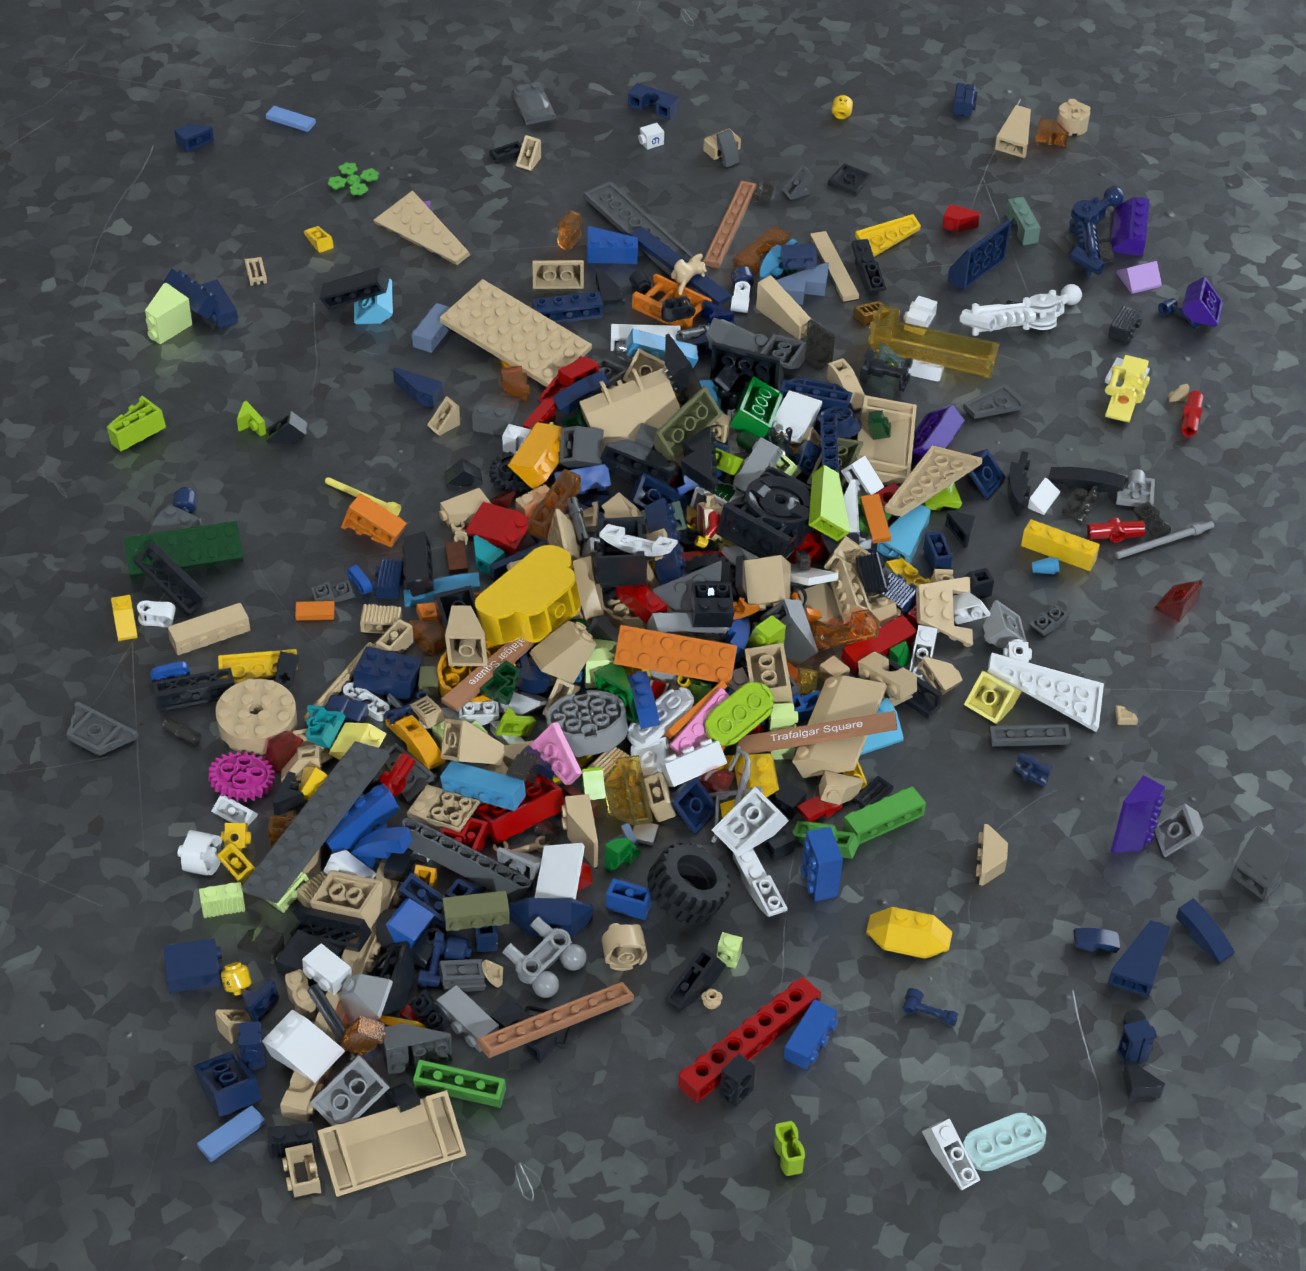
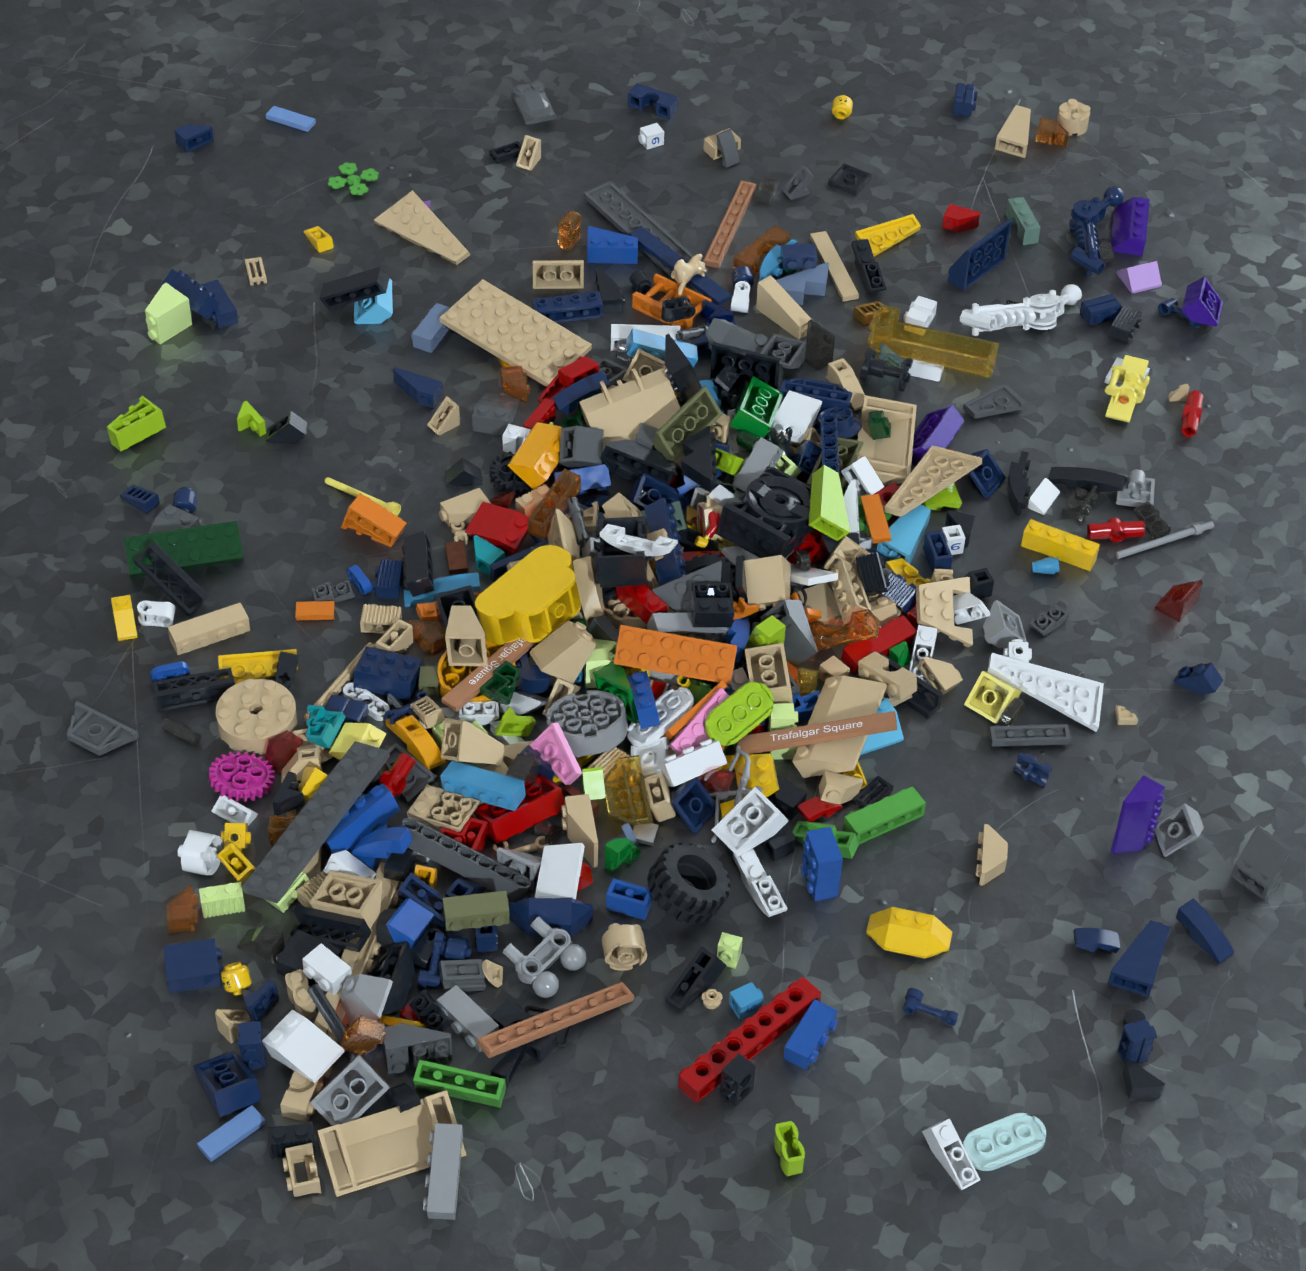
(147, 505): none -> dark blue slope
(182, 912): none -> clear orange slope
(445, 1171): none -> light grey brick
(509, 1064): none -> black slope
(722, 496): none -> white sticker
(746, 1000): none -> dark azure brick
(955, 538): none -> white brick
(1012, 712): none -> clear smoke beam
(1100, 309): none -> dark blue brick
(1199, 678): none -> dark blue slope

